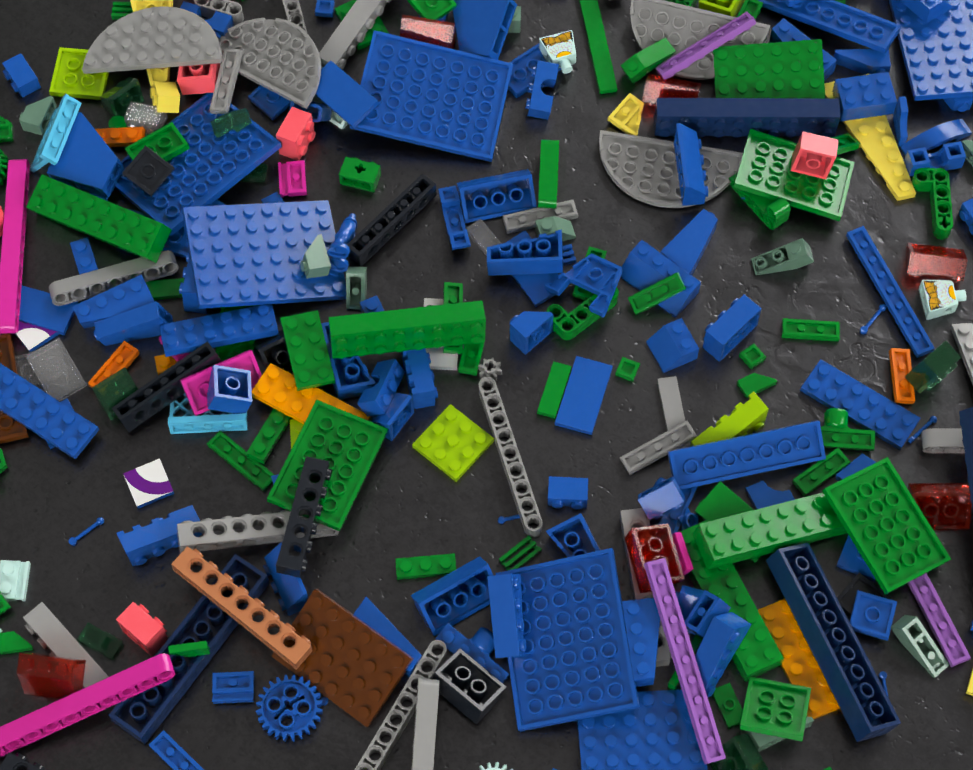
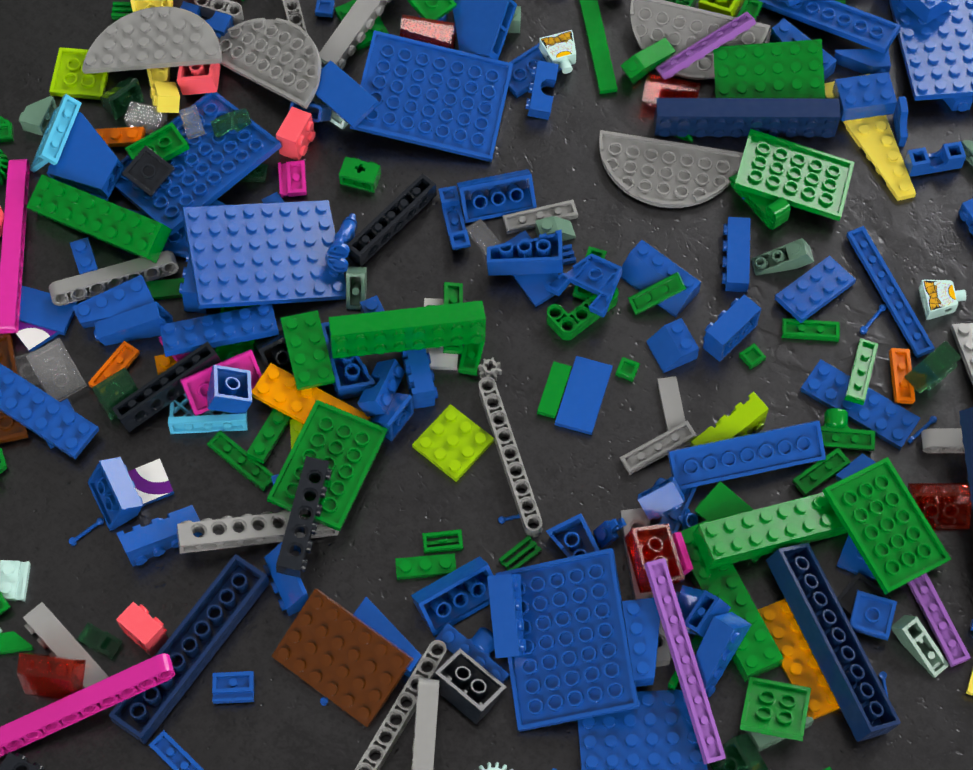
(21, 75): blue brick -> none
(114, 492): none -> blue slope
(117, 122): green tile -> none
(190, 649): green tile -> none
(192, 122): none -> clear tile
(226, 81): light grey tile -> none
(269, 102): blue plate -> none
(292, 655): nougat brick -> none
(301, 721): blue gear -> none
(316, 260): slope -> none
(447, 548): none -> green tile
(530, 329): blue slope -> none
(548, 174): green beam -> none
(567, 492): blue brick -> none
(607, 531): none -> blue plate
(628, 115): light yellow wing -> none
(689, 166): blue slope -> none
(691, 241): blue slope -> none
(728, 705): green plate -> none
(737, 254): none -> blue brick
(755, 383): green tile -> none
(764, 496): blue tile -> none
(814, 155): coral brick -> none
(815, 289): none -> blue plate
(846, 143): green plate -> none
(861, 371): none -> tile
(935, 262): clear red slope -> none
(938, 135): blue slope -> none
(938, 203): green beam -> none

